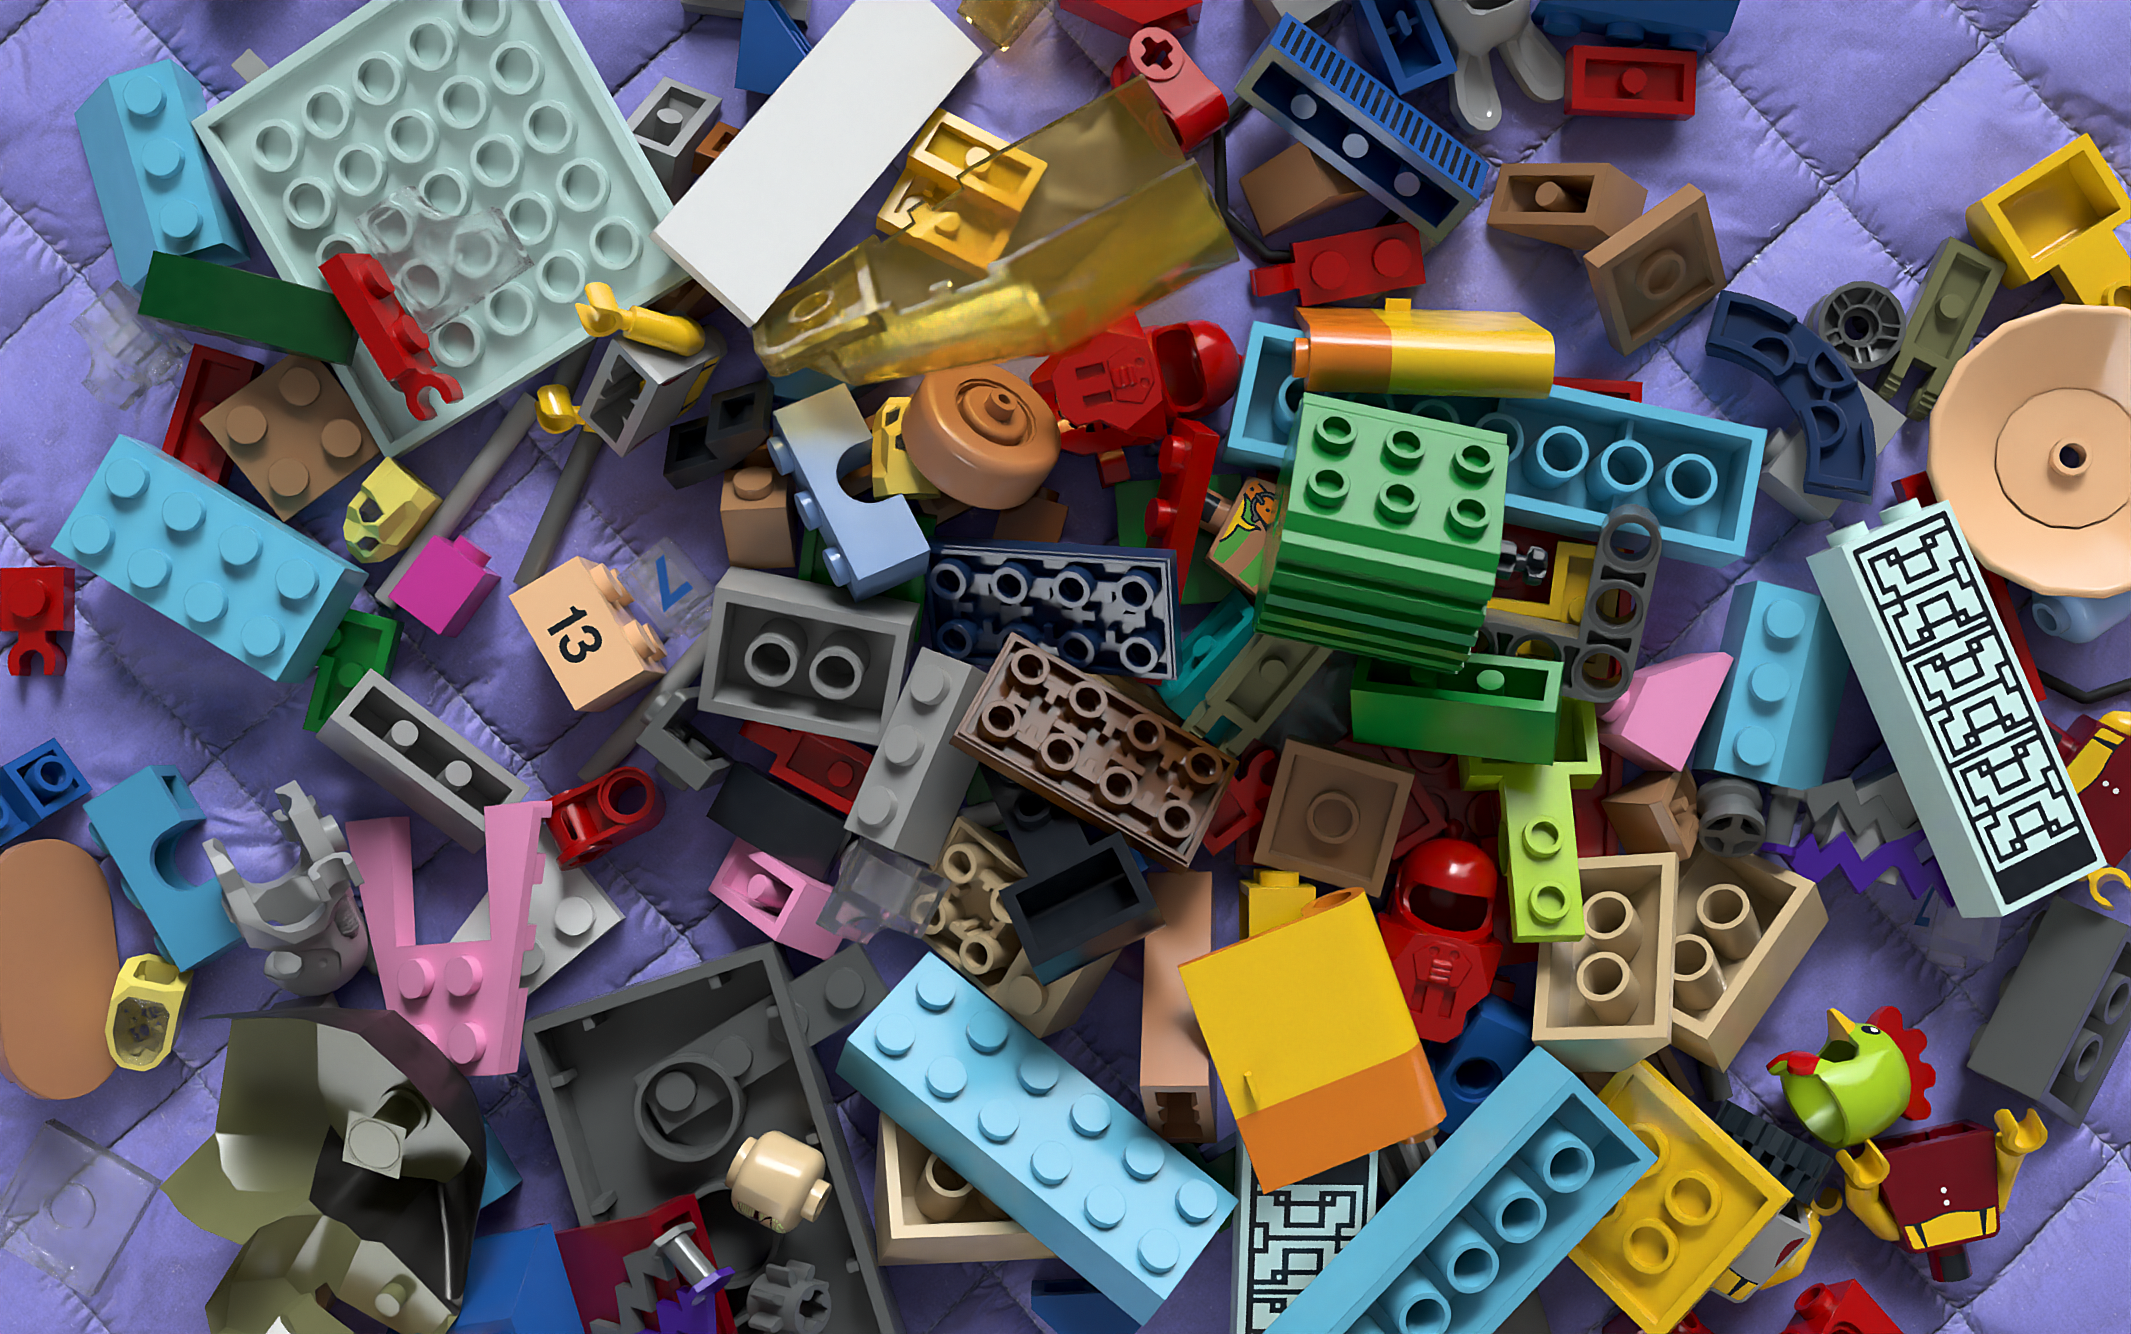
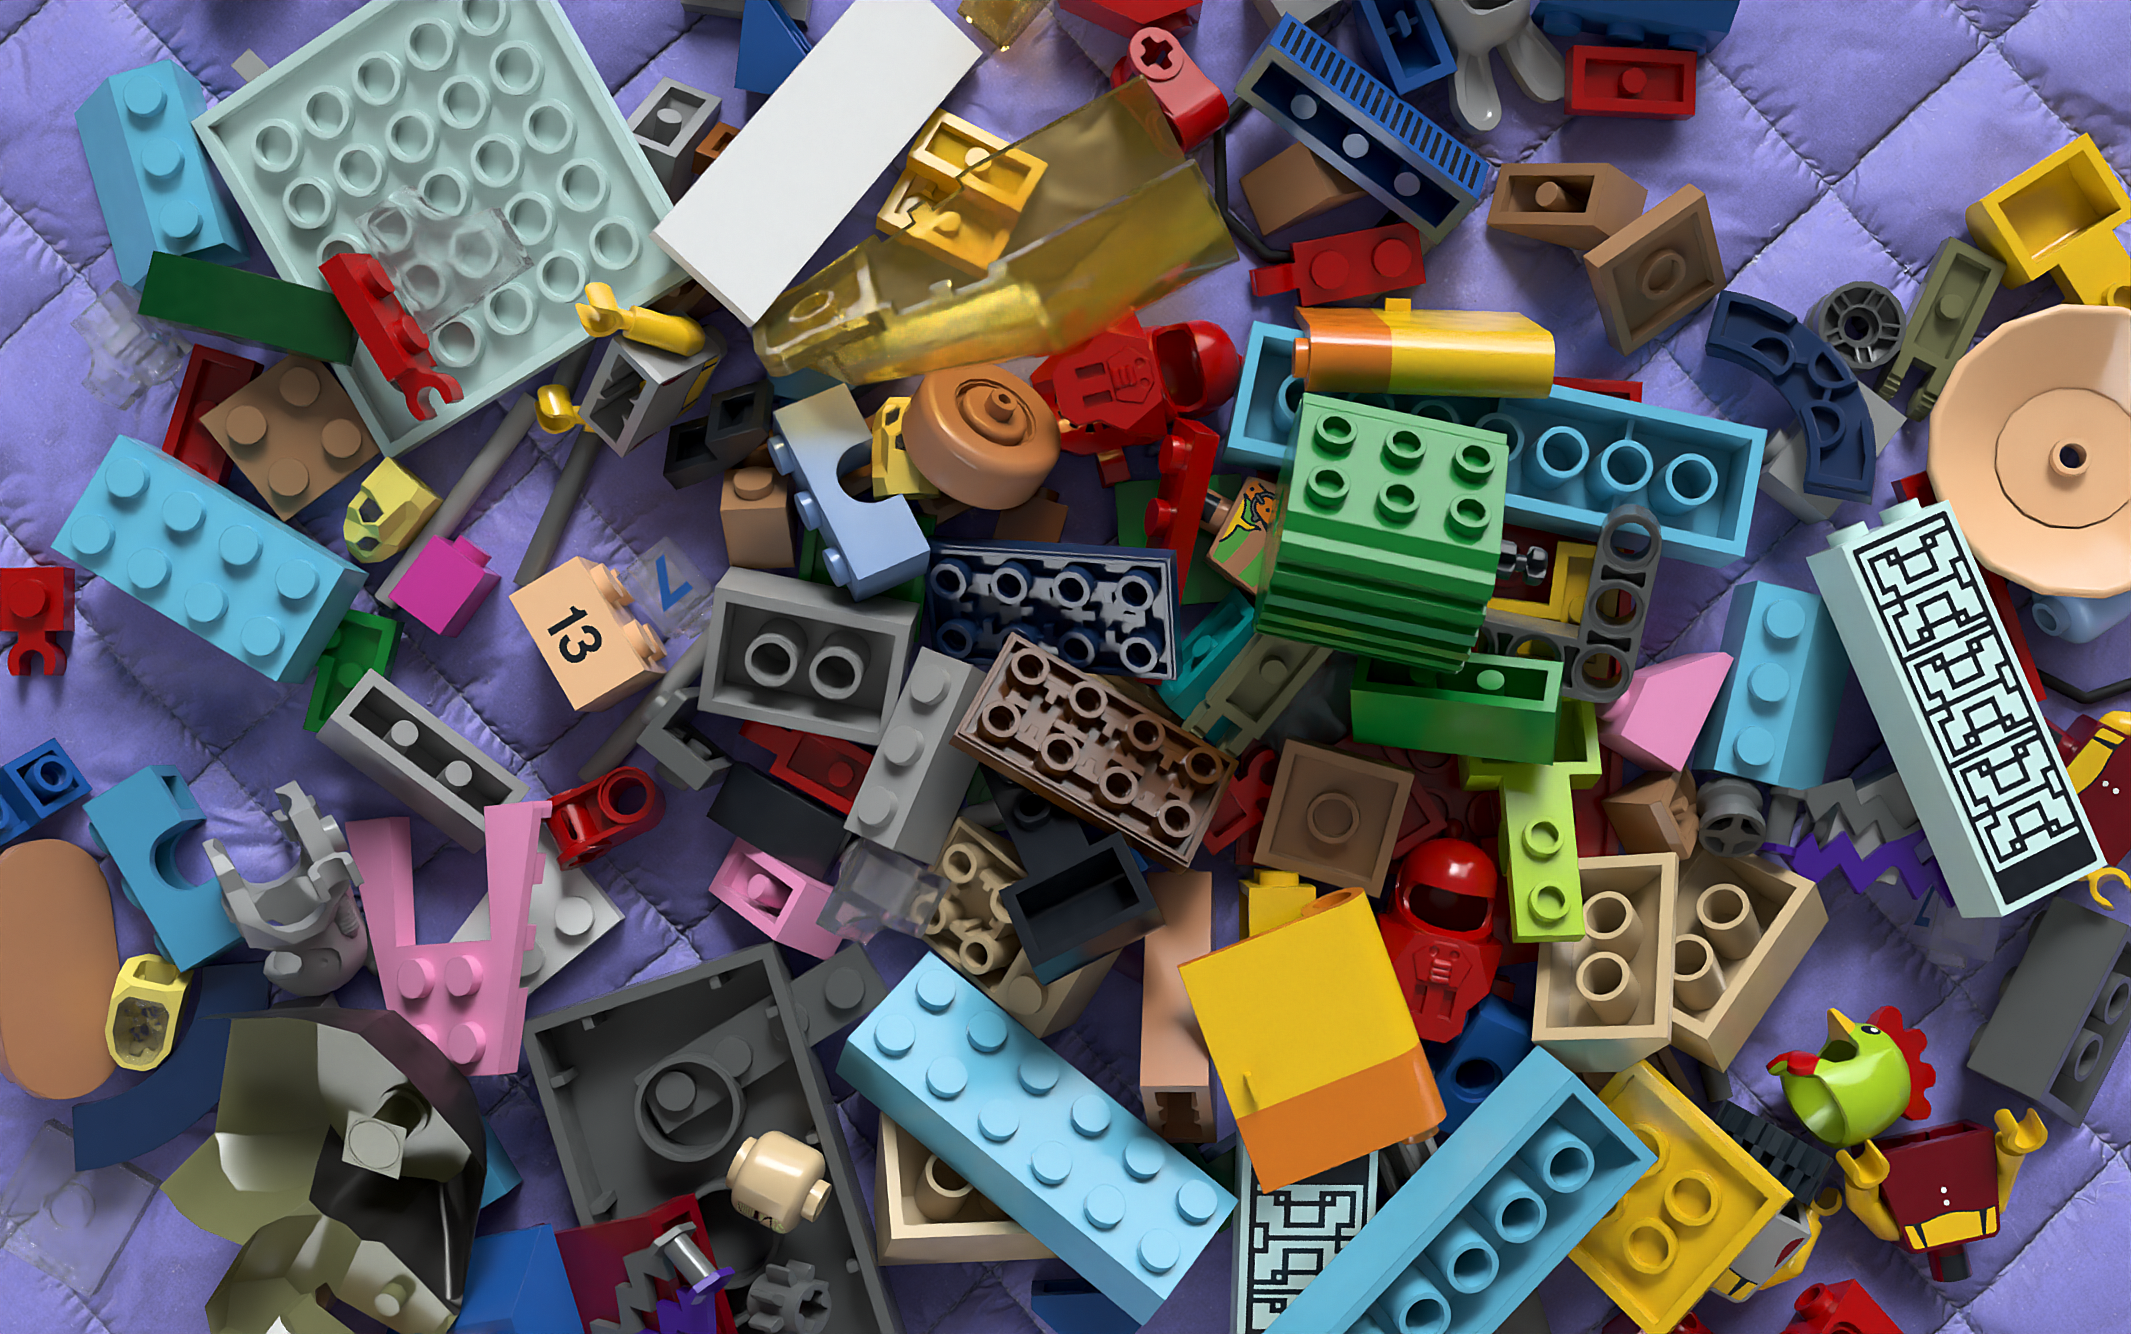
(183, 1087): none -> dark blue tile

